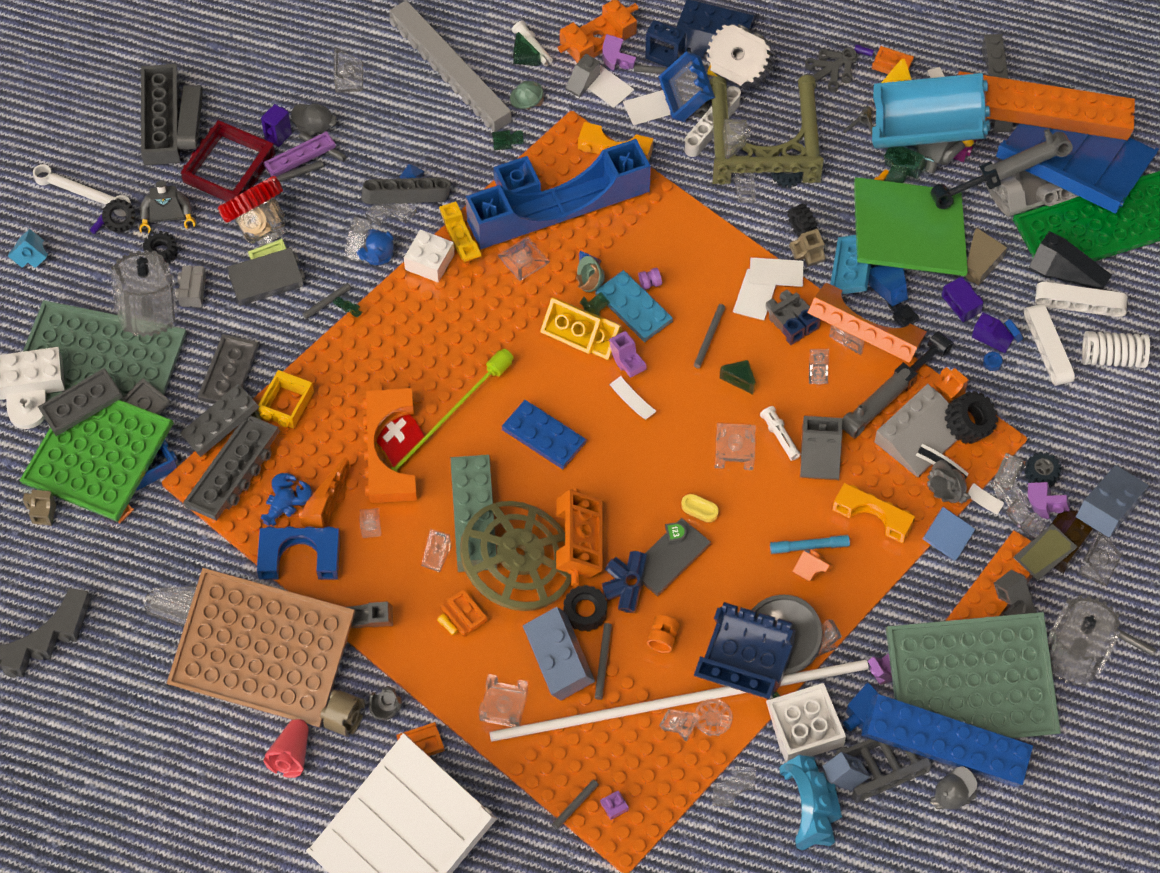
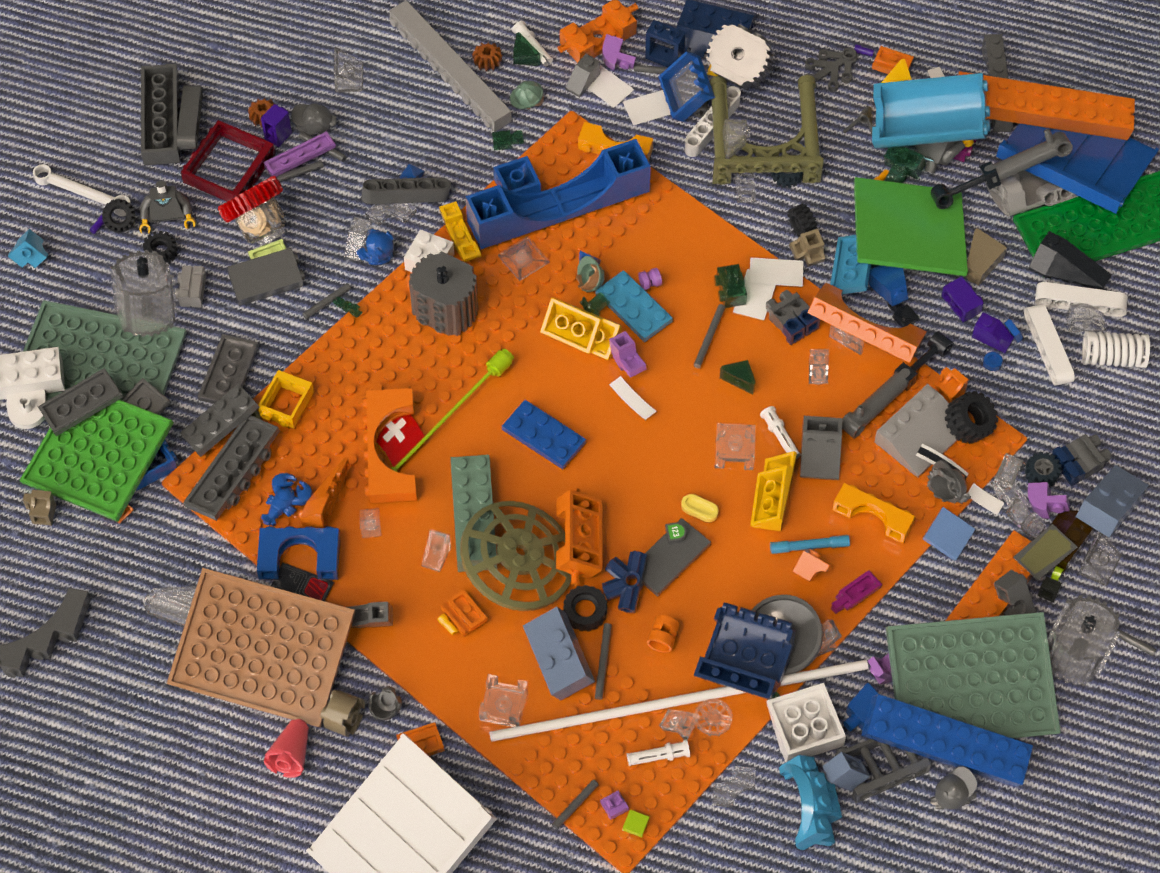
(258, 109): none -> dark orange gear
(302, 582): none -> black sticker
(444, 293): none -> dark grey piece
(487, 56): none -> dark orange gear
(635, 823): none -> lime tile
(667, 752): none -> white pin
(731, 286): none -> clear green brick
(773, 491): none -> yellow slope
(856, 592): none -> magenta hinge
(1051, 586): none -> pearl dark grey piece
(1081, 458): none -> dark grey hips
(1085, 318): none -> clear slope

